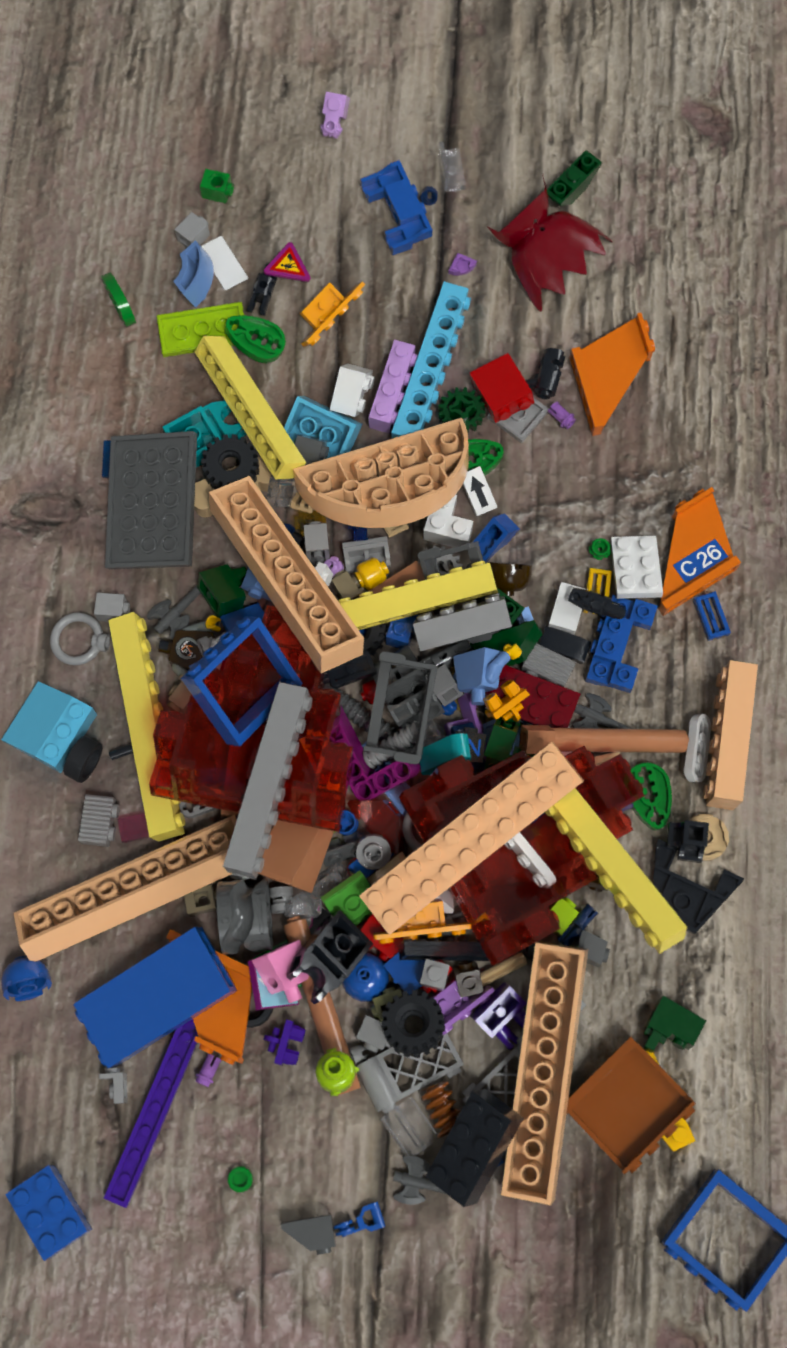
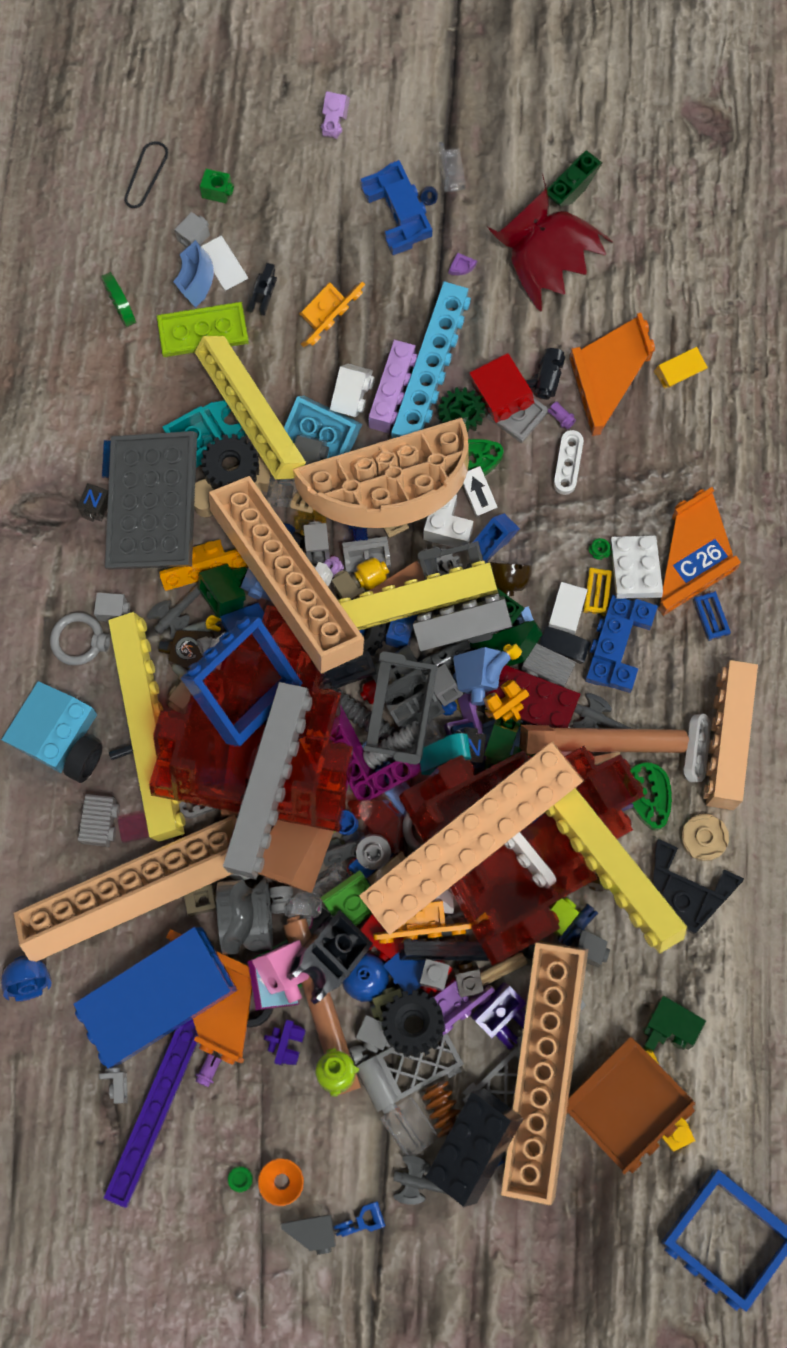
(48, 1212): blue brick -> none
(93, 503): none -> clear smoke brick
(154, 179): none -> black piece
(203, 558): none -> light orange bracket
(252, 348): green piece -> none
(267, 1182): none -> orange piece
(288, 265): piece -> none
(568, 454): none -> white plate
(596, 603): black hinge -> none
(680, 368): none -> yellow hinge
(689, 839): black brick -> none

